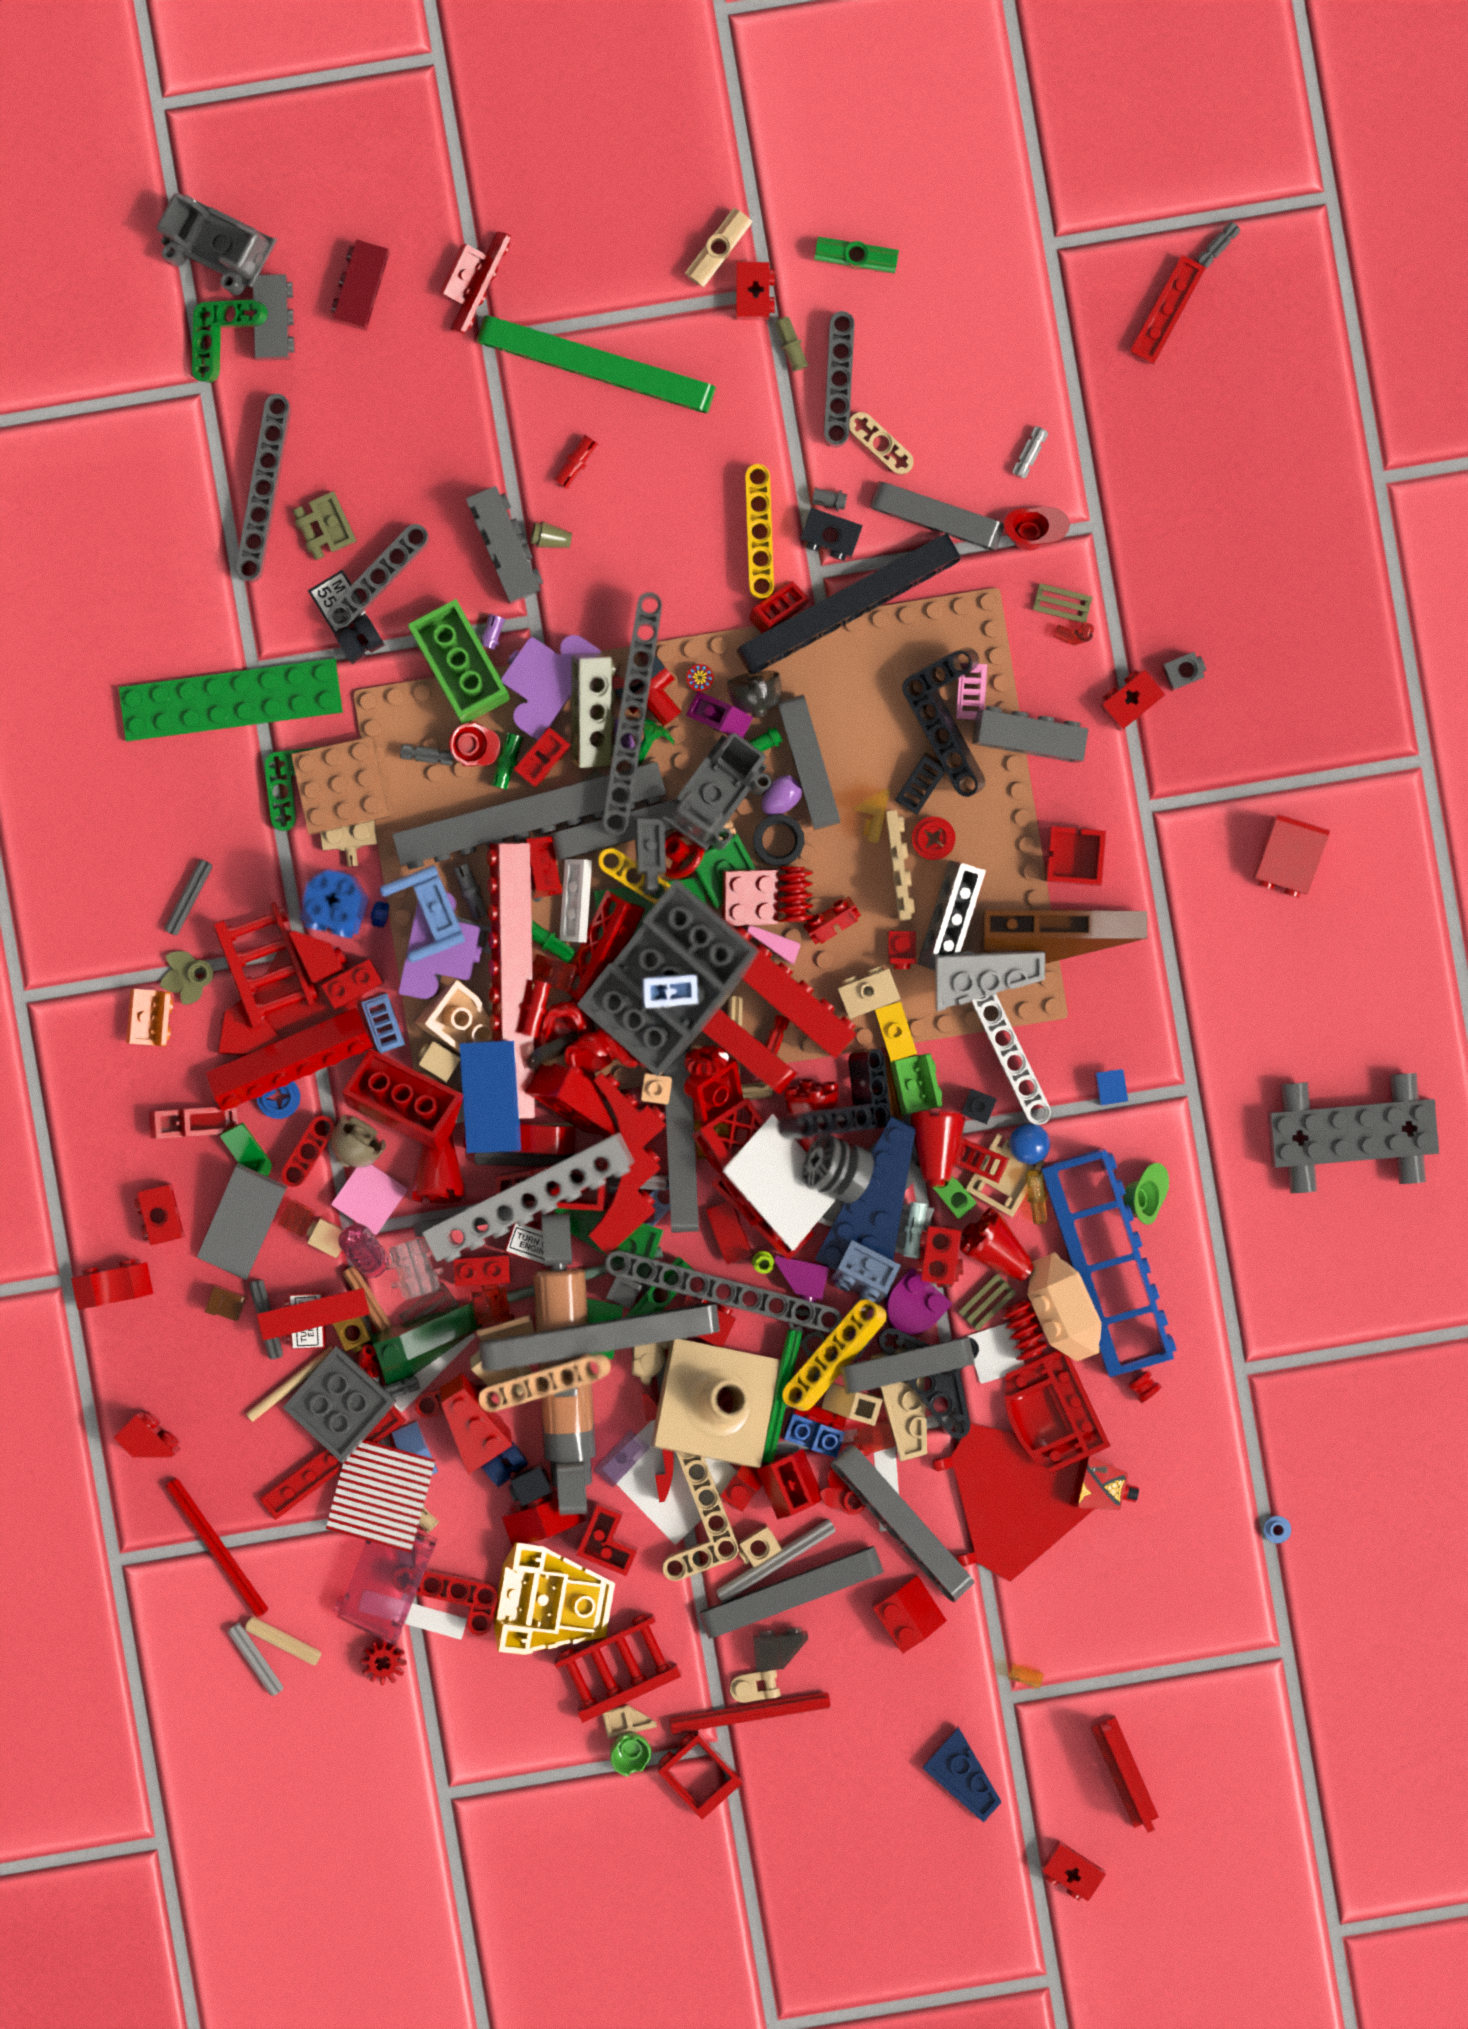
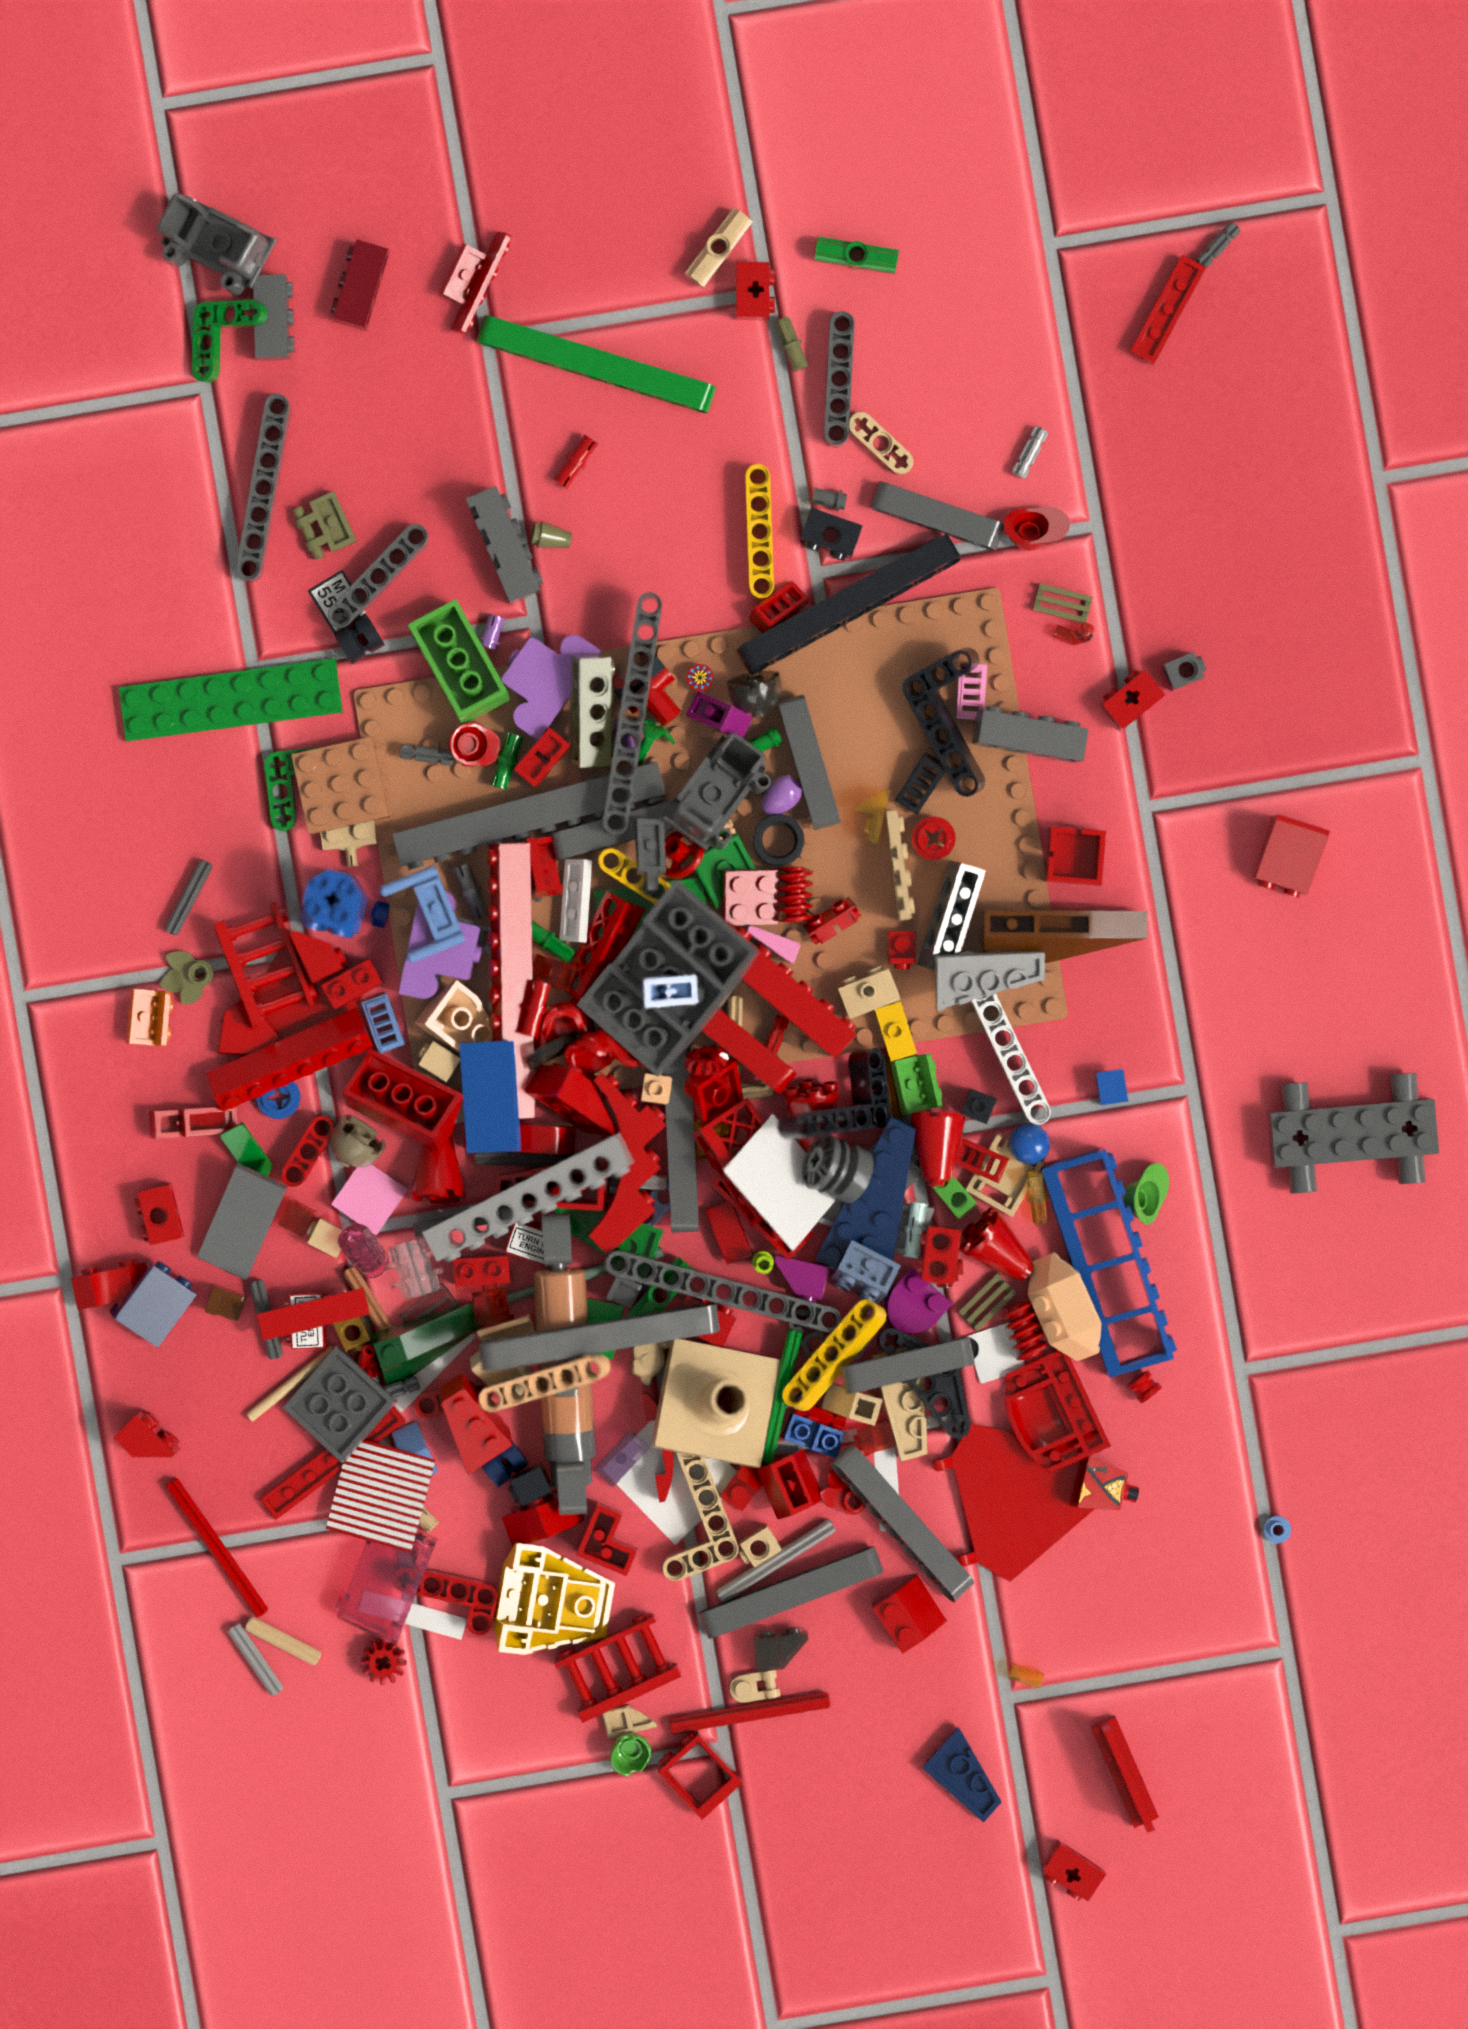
(154, 1303): none -> panel

